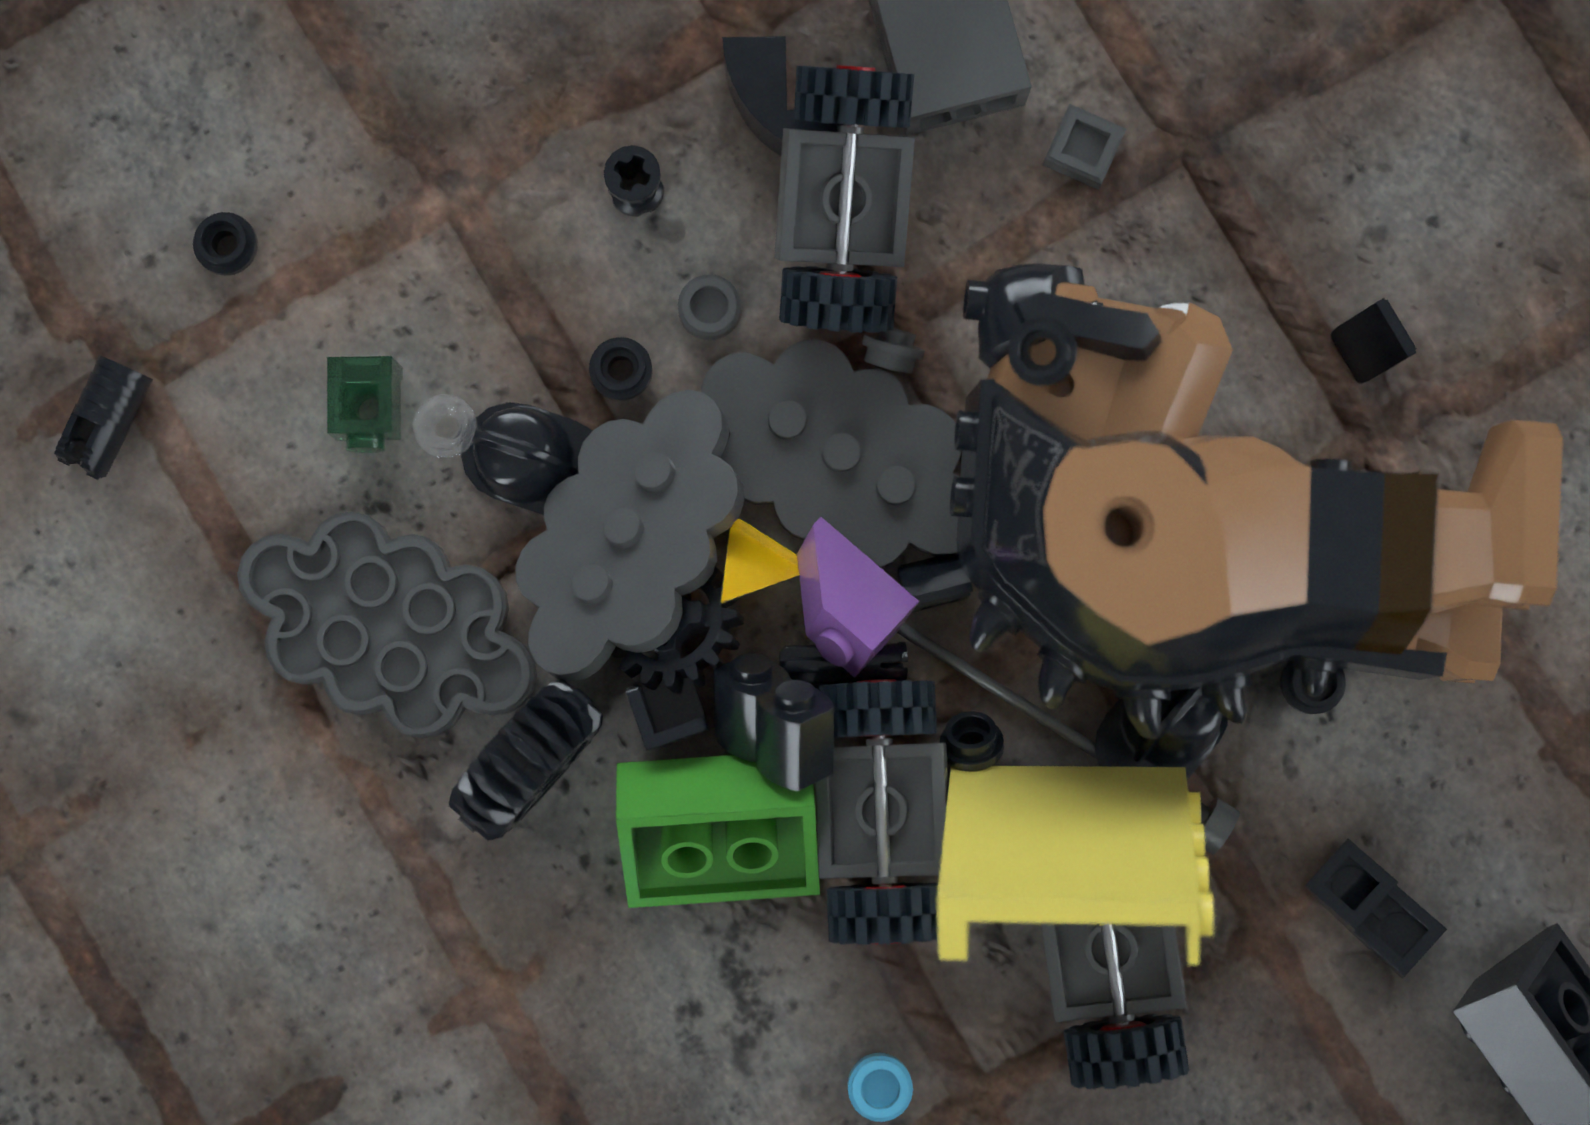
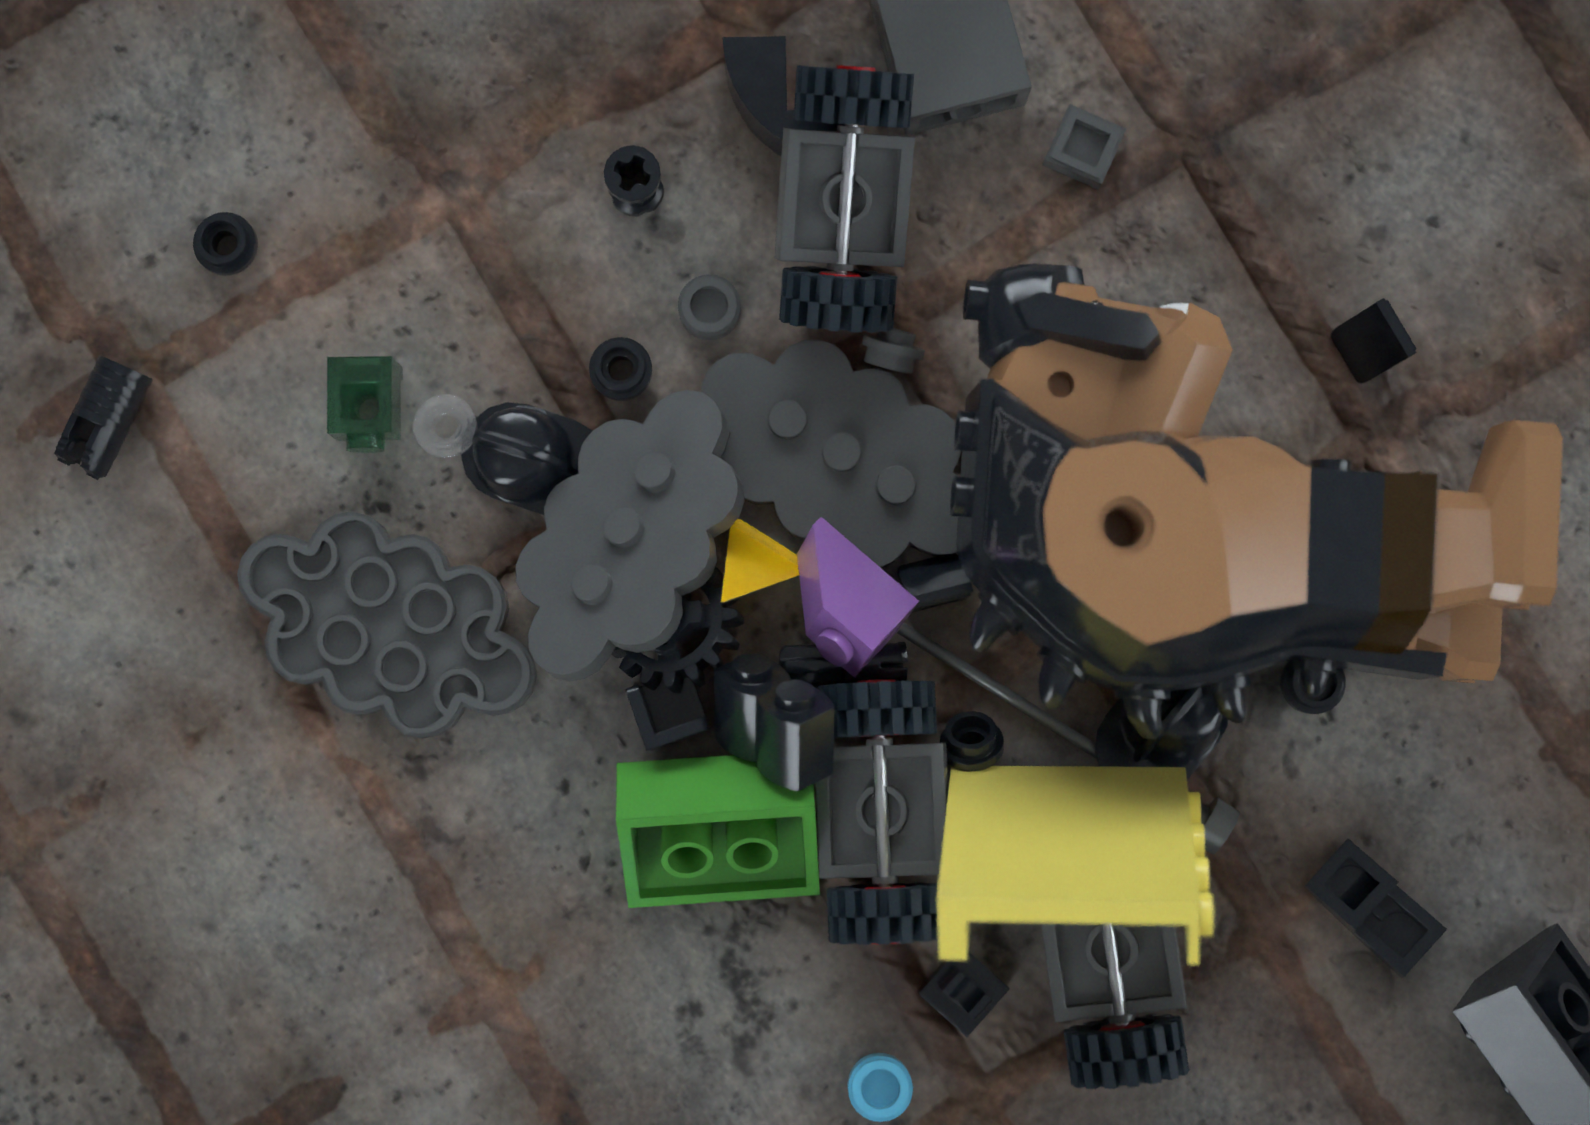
(525, 759): black gear -> none
(963, 992): none -> black tile
(1021, 345): black plate -> none

